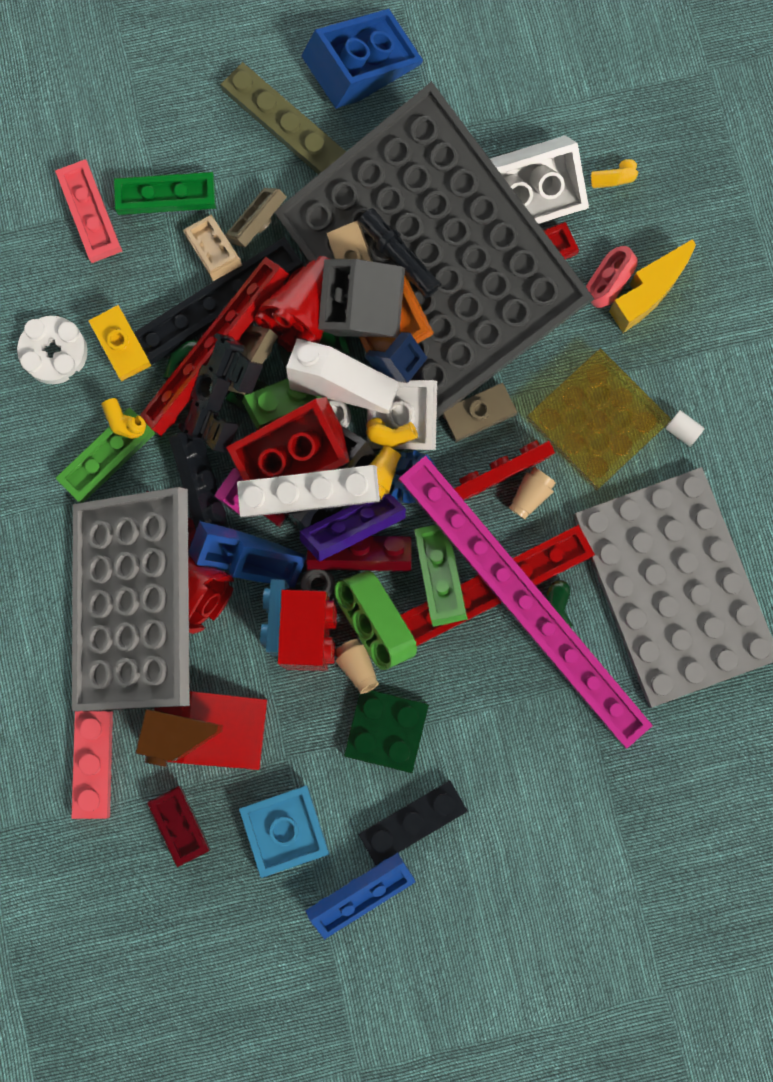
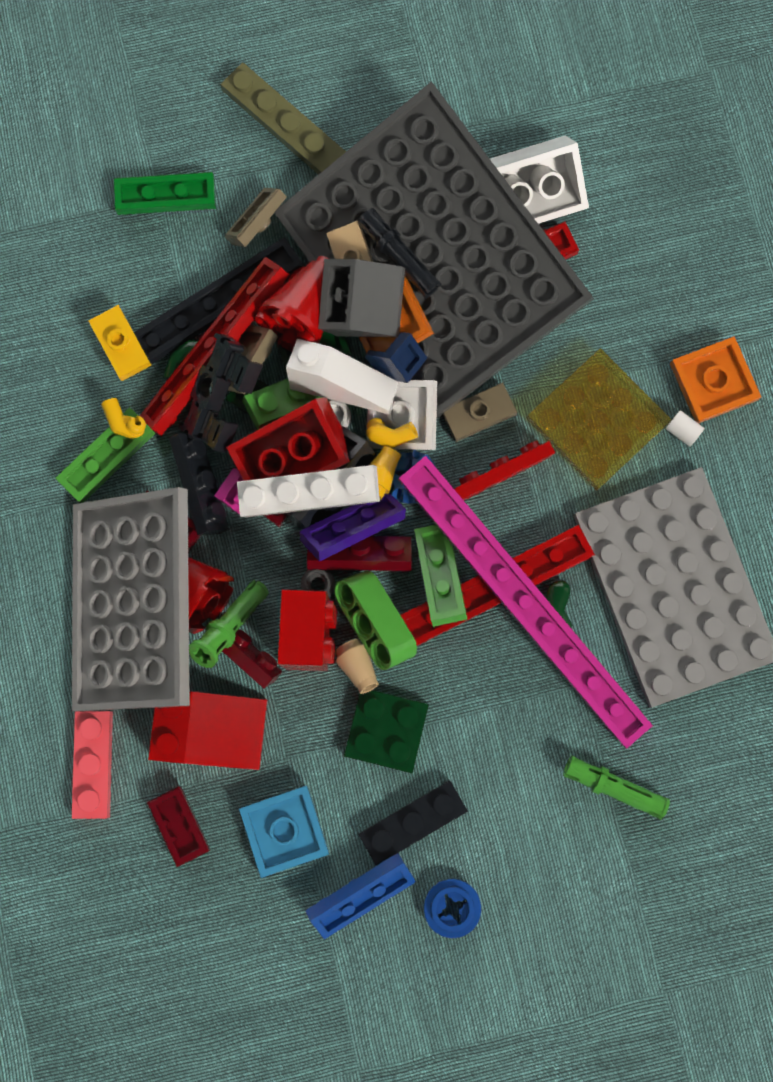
(63, 364): white plate -> none
(88, 211): coral plate -> none
(172, 736): reddish brown slope -> none
(212, 247): tan plate -> none
(221, 631): none -> bright green pin
(245, 555): blue slope -> none
(256, 664): none -> dark red plate
(272, 604): dark azure plate -> none
(359, 56): blue slope -> none
(469, 911): none -> blue gear
(532, 492): tan cone -> none
(612, 276): coral plate -> none
(614, 177): yellow arm -> none
(622, 790): none -> bright green pin
(650, 287): yellow slope -> none
(715, 380): none -> orange plate

